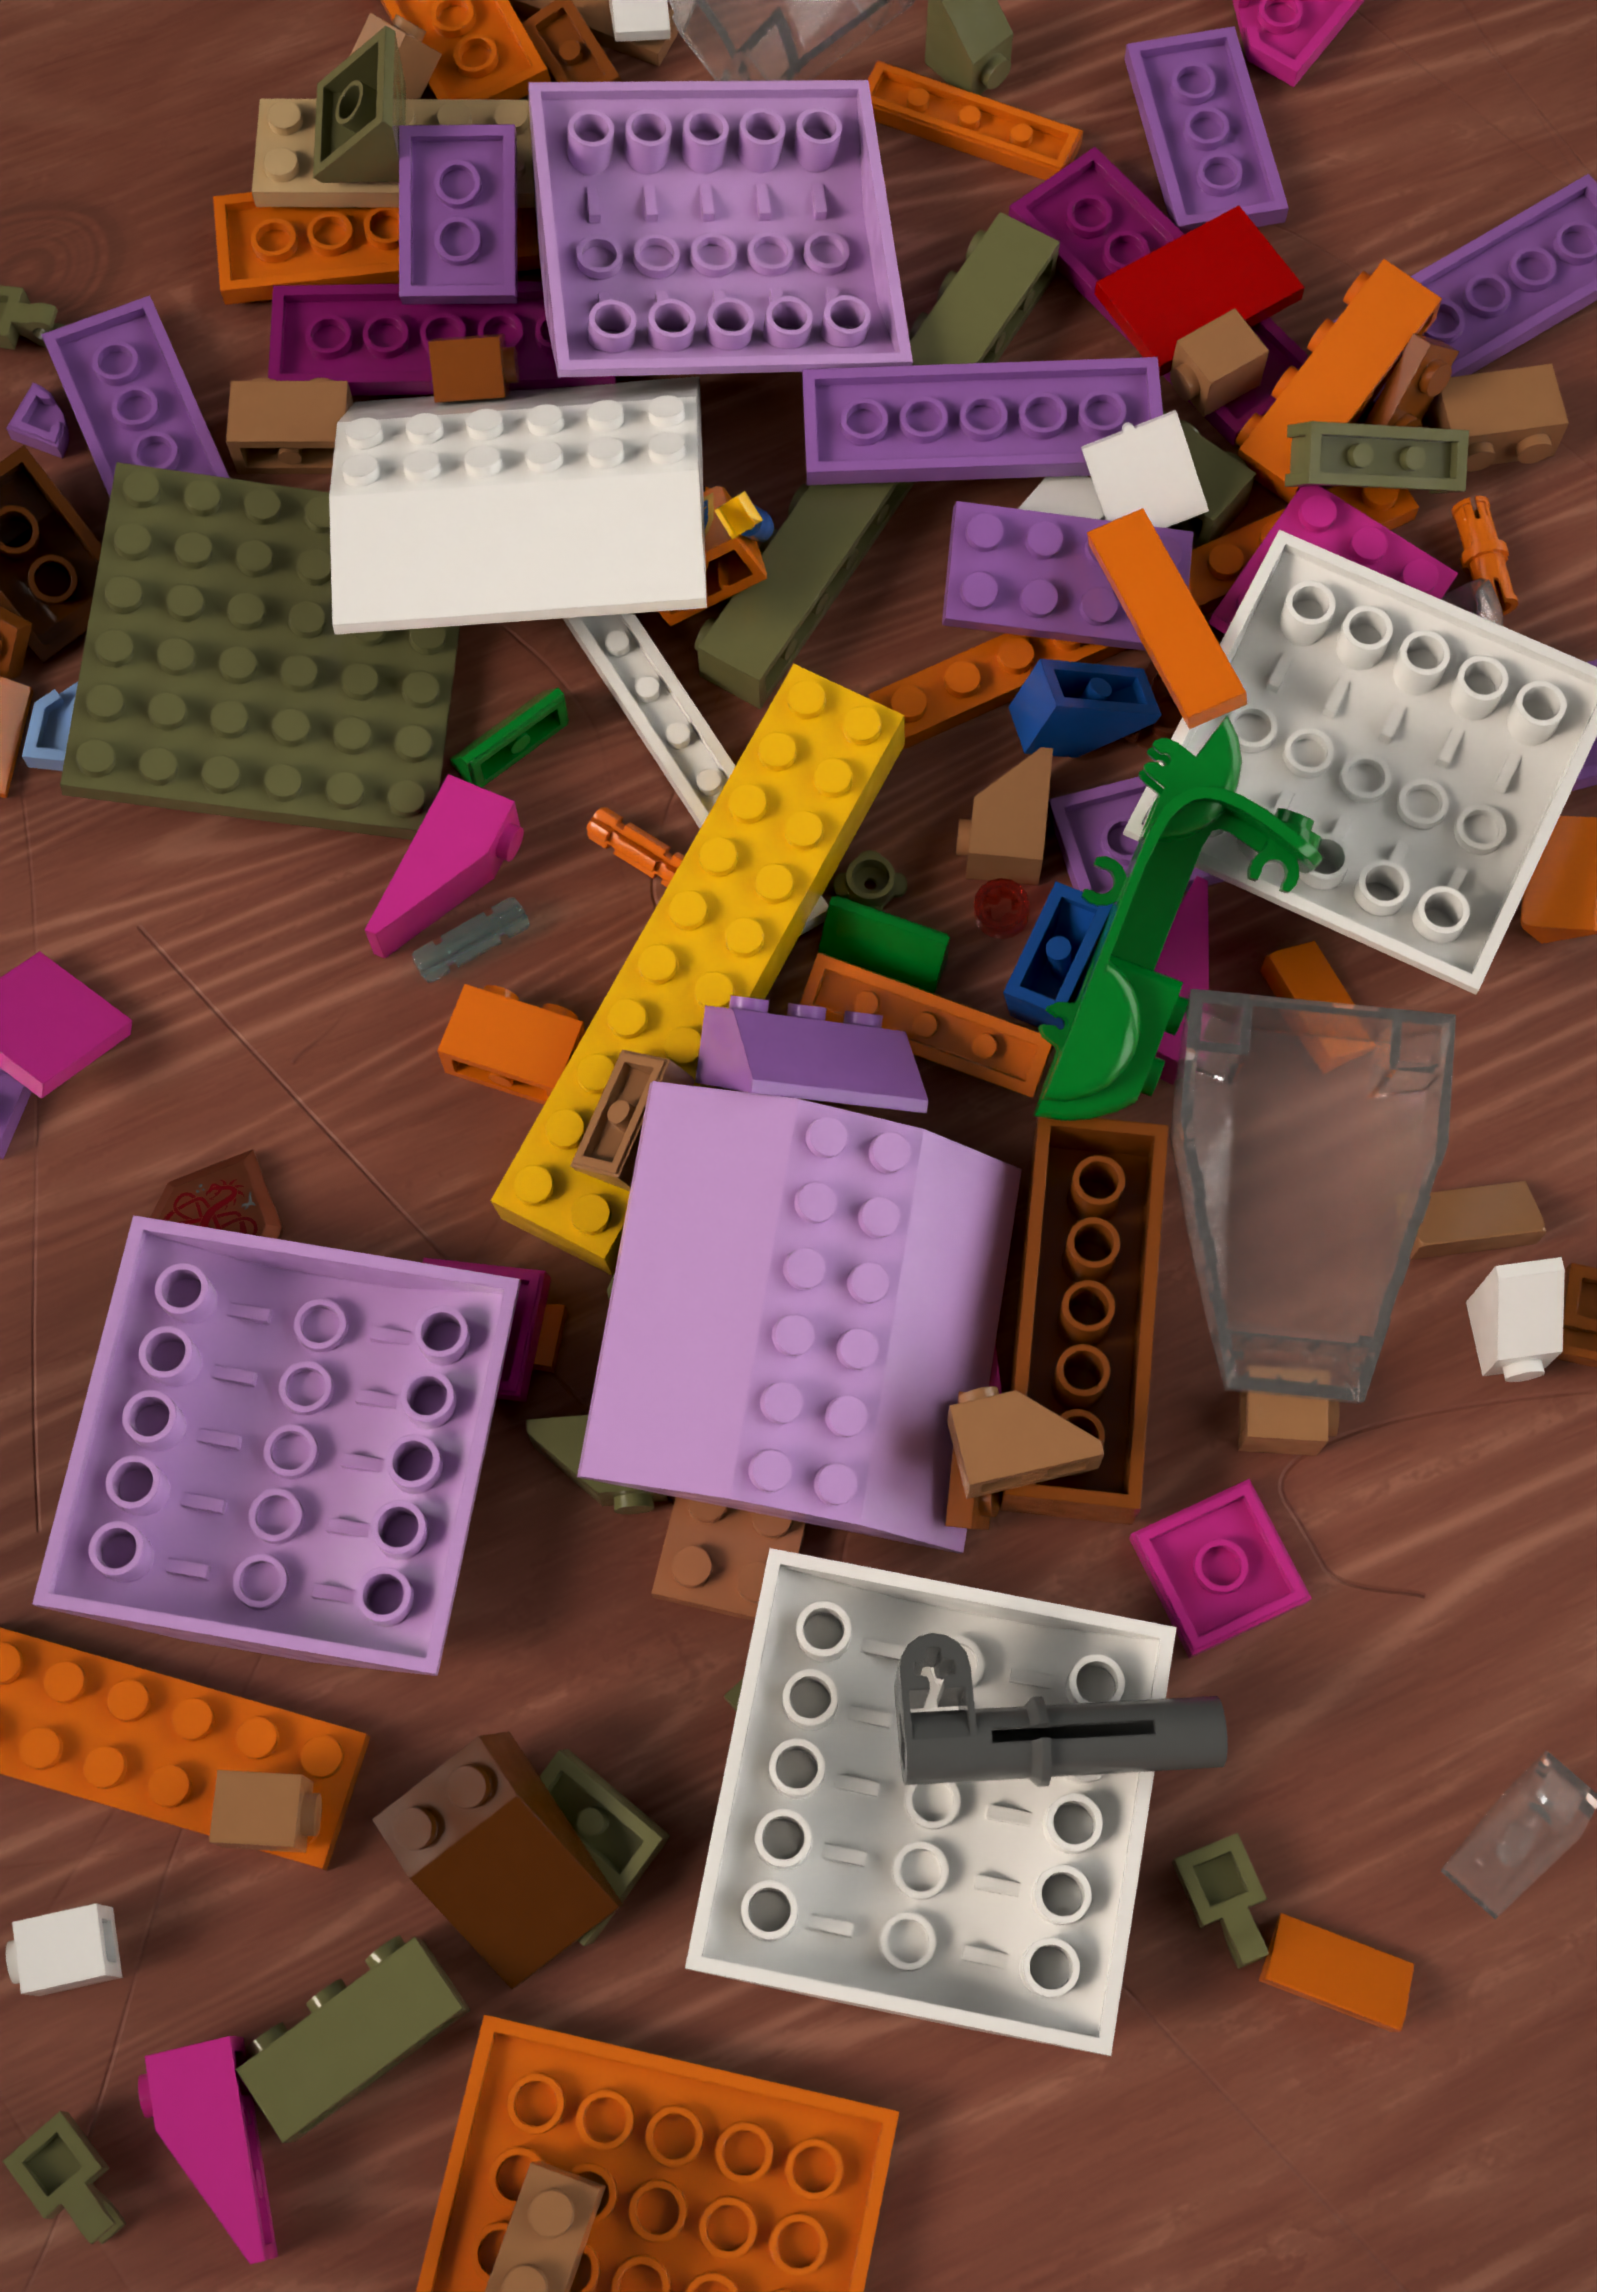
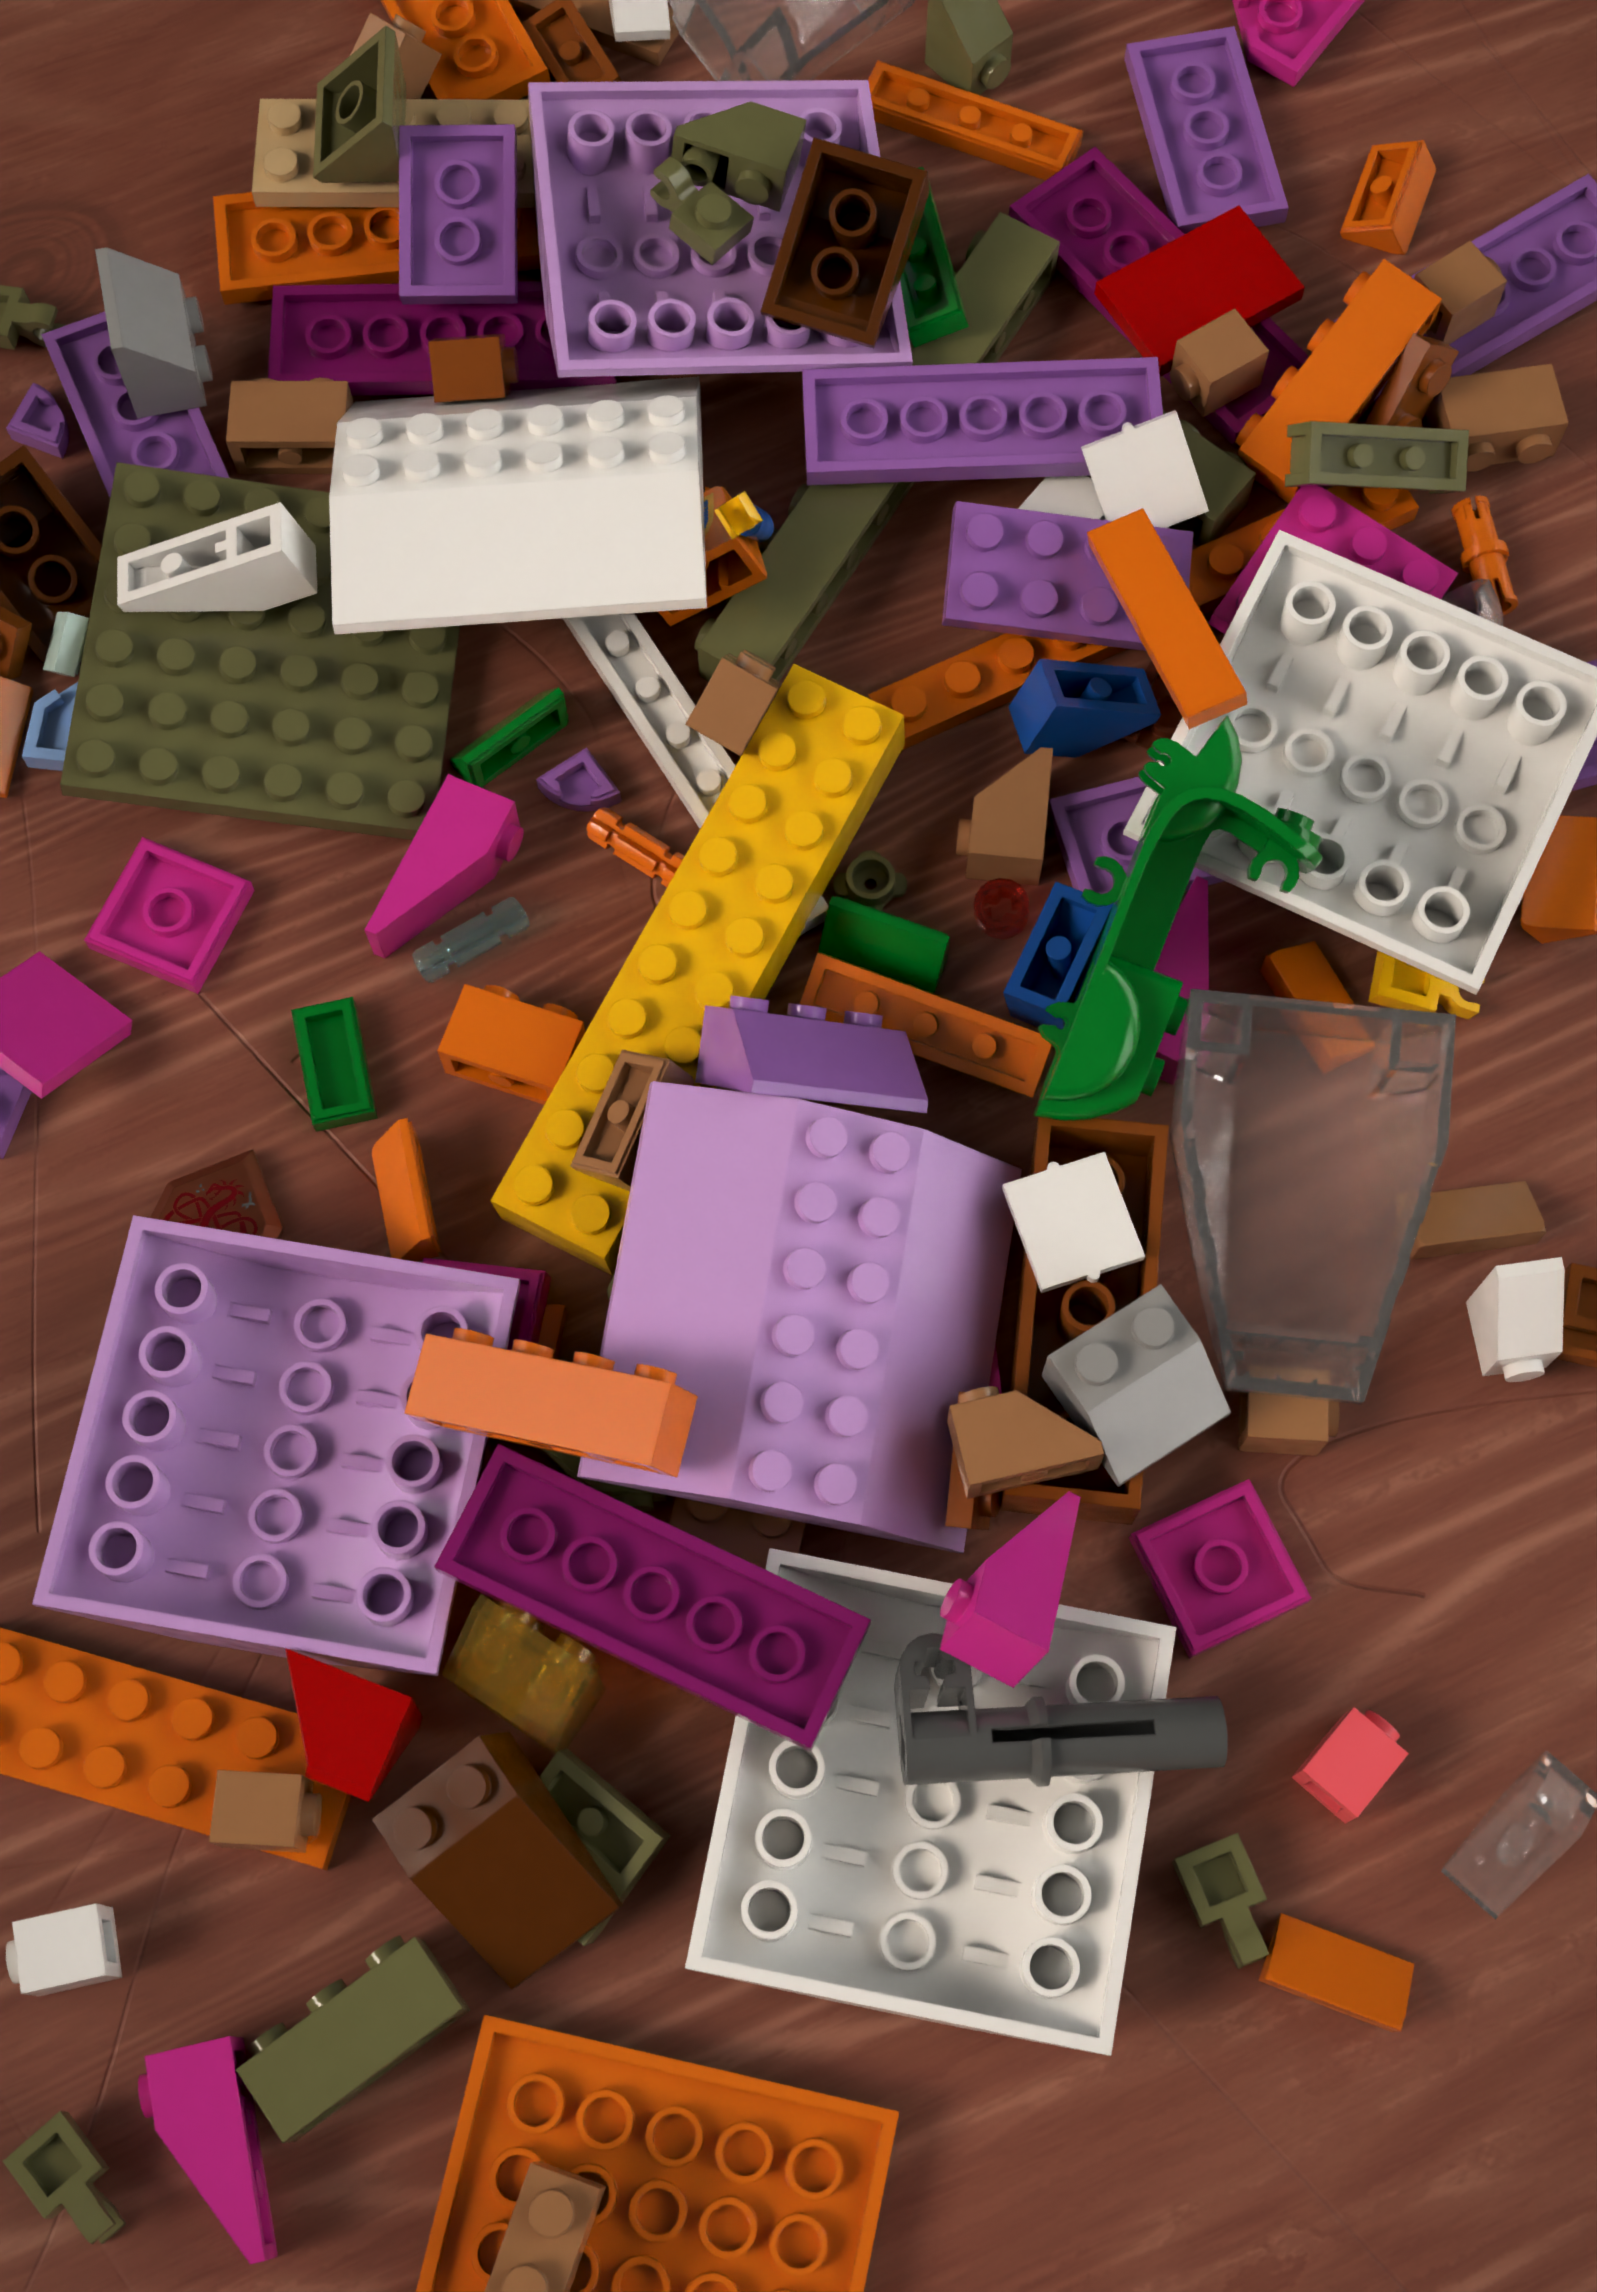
(66, 644): none -> light aqua tile
(153, 334): none -> light grey slope
(169, 915): none -> dark pink tile
(228, 566): none -> white slope
(334, 1064): none -> green tile
(349, 1725): none -> red slope
(405, 1194): none -> orange slope
(523, 1675): none -> clear yellow slope
(553, 1402): none -> orange brick
(579, 784): none -> medium lavender tile
(654, 1596): none -> magenta plate
(703, 217): none -> olive plate
(735, 700): none -> medium nougat brick
(743, 152): none -> olive slope
(846, 242): none -> reddish brown slope
(929, 283): none -> green tile
(1010, 1604): none -> dark pink slope
(1073, 1222): none -> white piece
(1138, 1384): none -> light grey slope
(1351, 1763): none -> coral brick
(1390, 196): none -> orange slope
(1409, 988): none -> yellow plate
(1468, 289): none -> medium nougat brick

